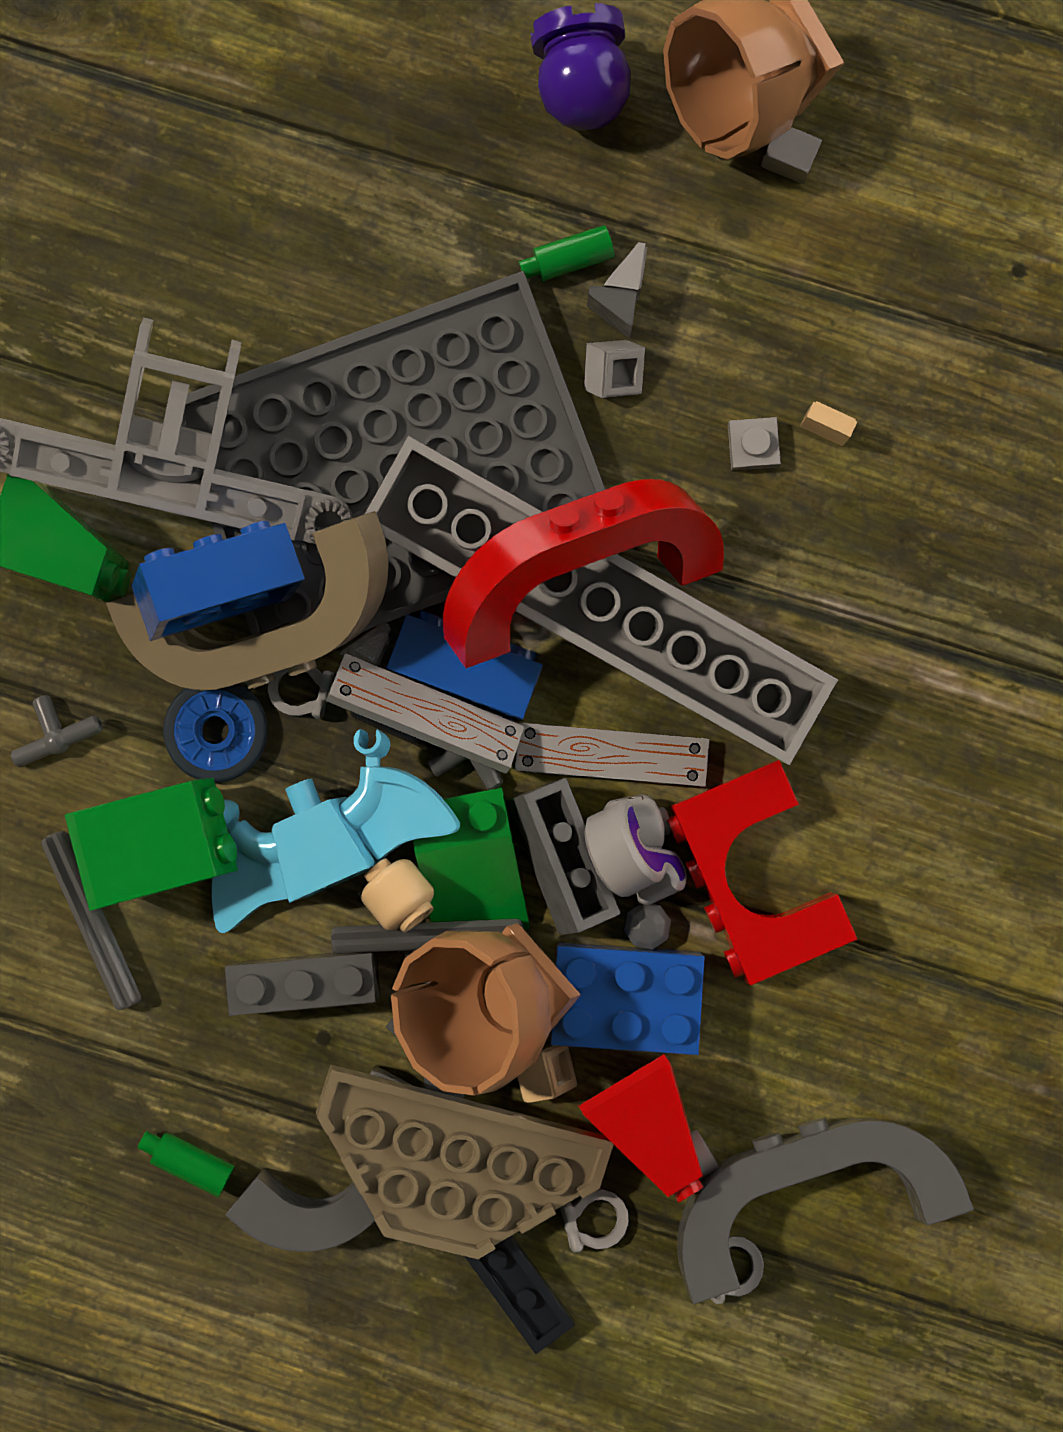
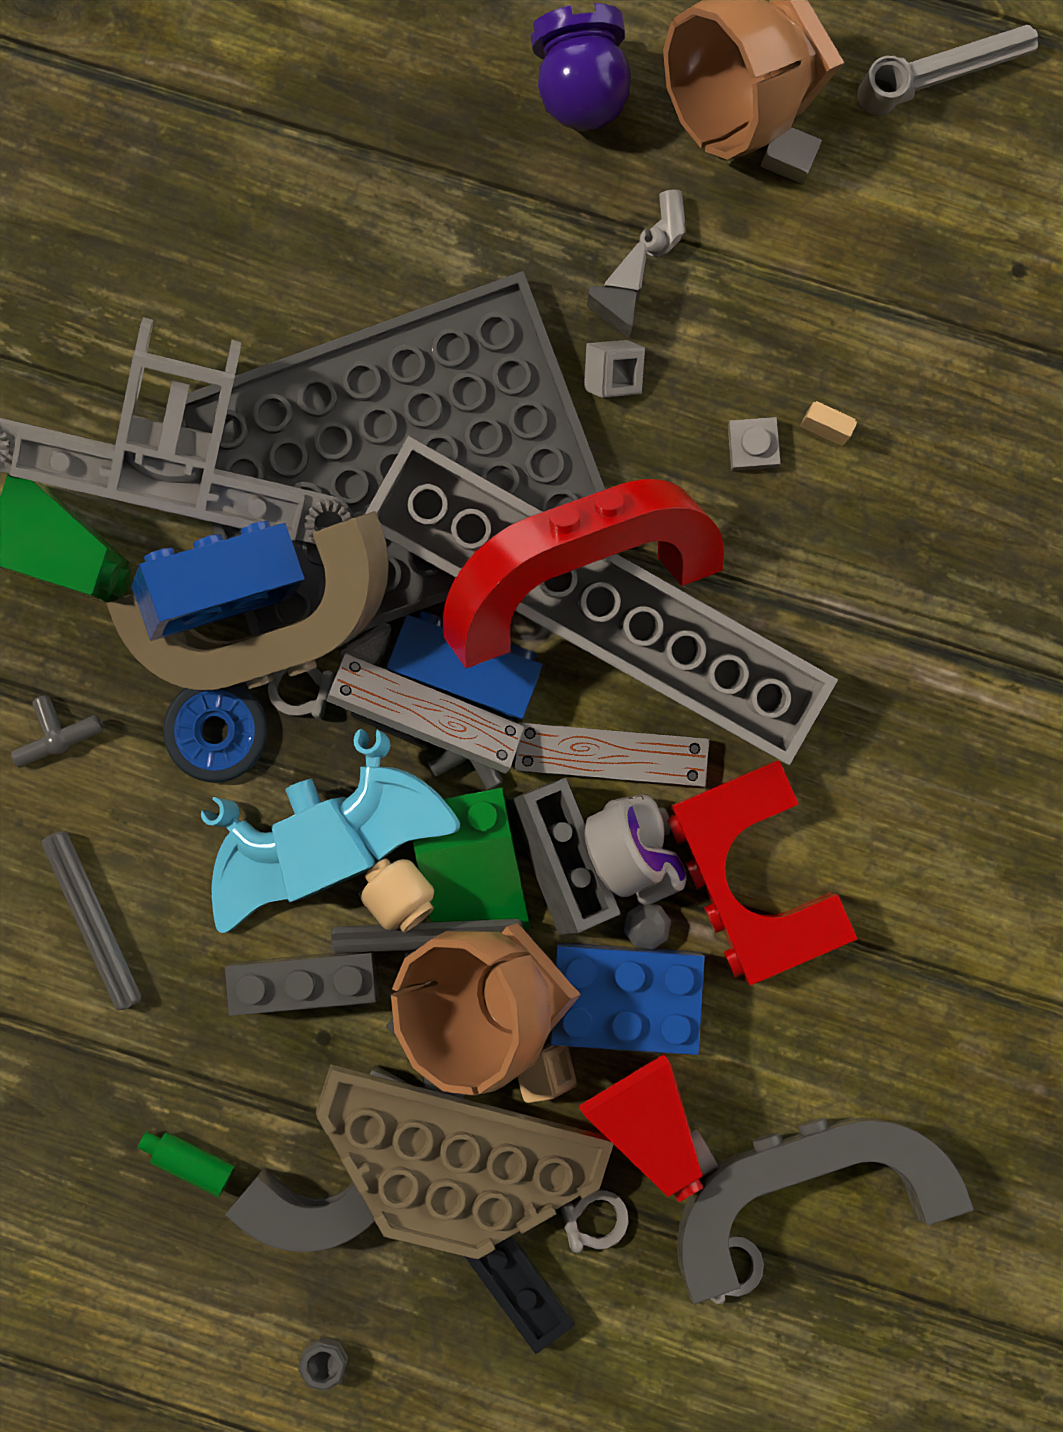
(151, 842): green slope -> none
(323, 1364): none -> dark grey tile
(569, 254): green cylinder -> none
(669, 228): none -> light grey arm
(909, 77): none -> light grey axle

